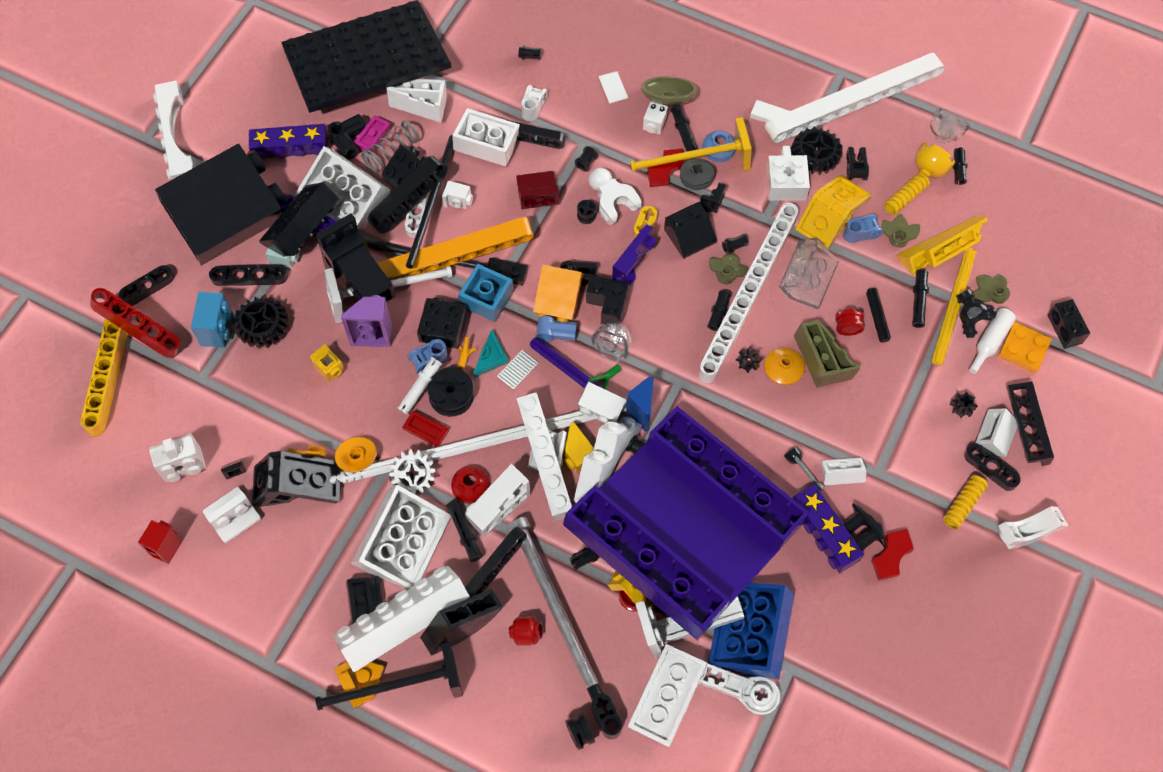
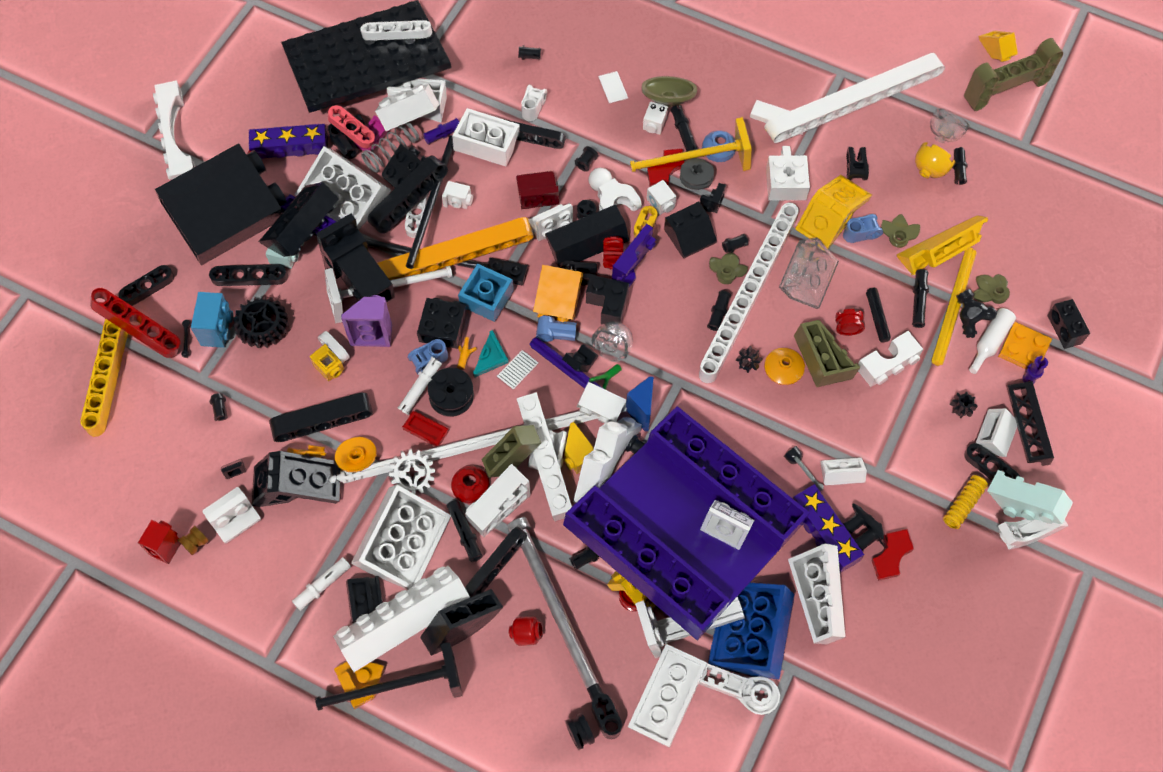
(177, 458): white hinge -> none
(186, 324): none -> black hinge
(193, 540): none -> pearl gold wheel
(217, 402): none -> black pin
(320, 417): none -> black beam
(325, 580): none -> white pin
(334, 346): none -> white beam
(347, 118): none -> coral beam
(406, 106): none -> white wedge
(416, 30): none -> white beam
(441, 131): none -> dark purple pin
(511, 449): none -> olive brick
(551, 220): none -> white bracket
(582, 359): none -> black bracket
(586, 235): none -> black slope
(612, 251): none -> red gear
(661, 197): none -> white brick
(727, 524): none -> white slope
(820, 593): none -> white wedge
(828, 149): black gear -> none
(877, 369): none -> white arch
(907, 193): yellow piece -> none
(999, 44): none -> yellow slope
(1029, 500): none -> light aqua wedge
(1035, 370): none -> dark purple pin
(1037, 67): none -> olive beam

